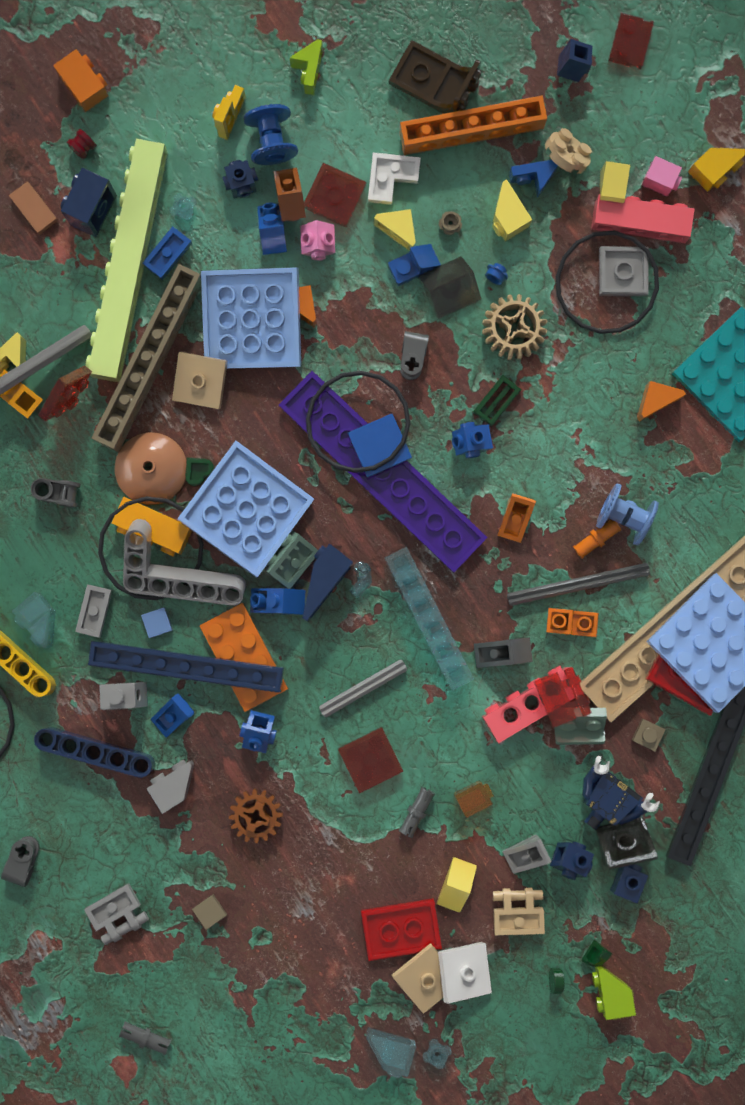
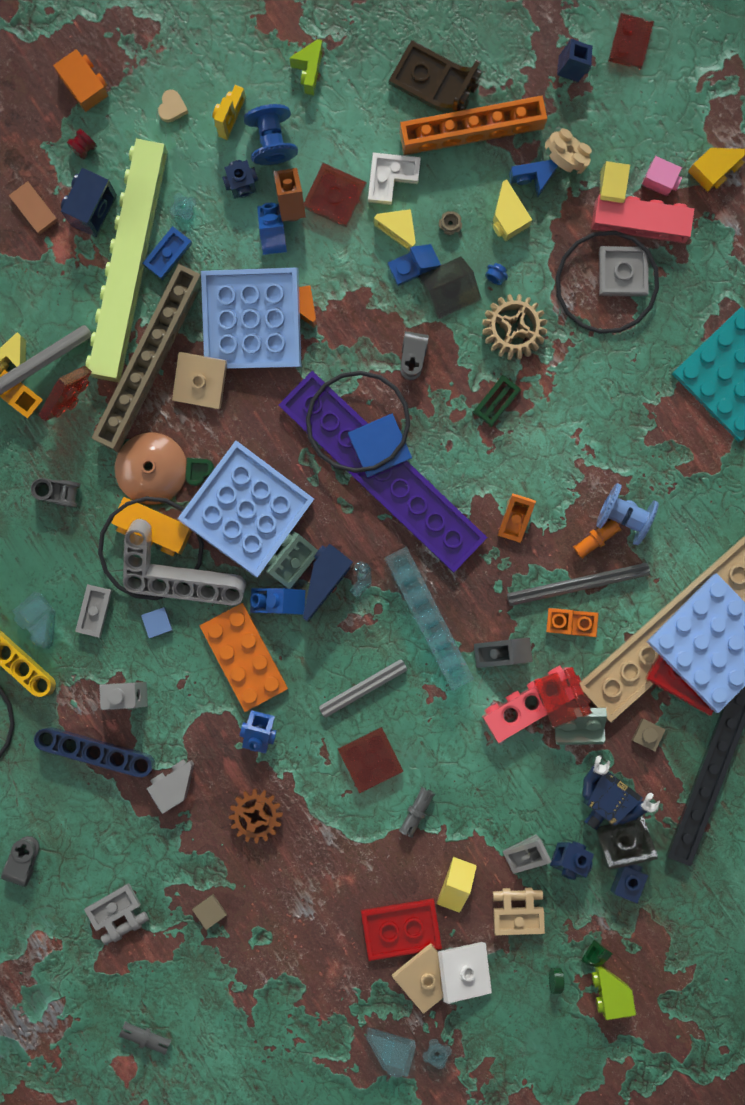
(172, 106): none -> tan tile
(172, 715): blue slope -> none
(186, 666): dark blue tile -> none
(317, 239): bright pink brick -> none
(471, 440): blue brick -> none
(474, 798): clear orange brick -> none
(656, 397): orange slope -> none

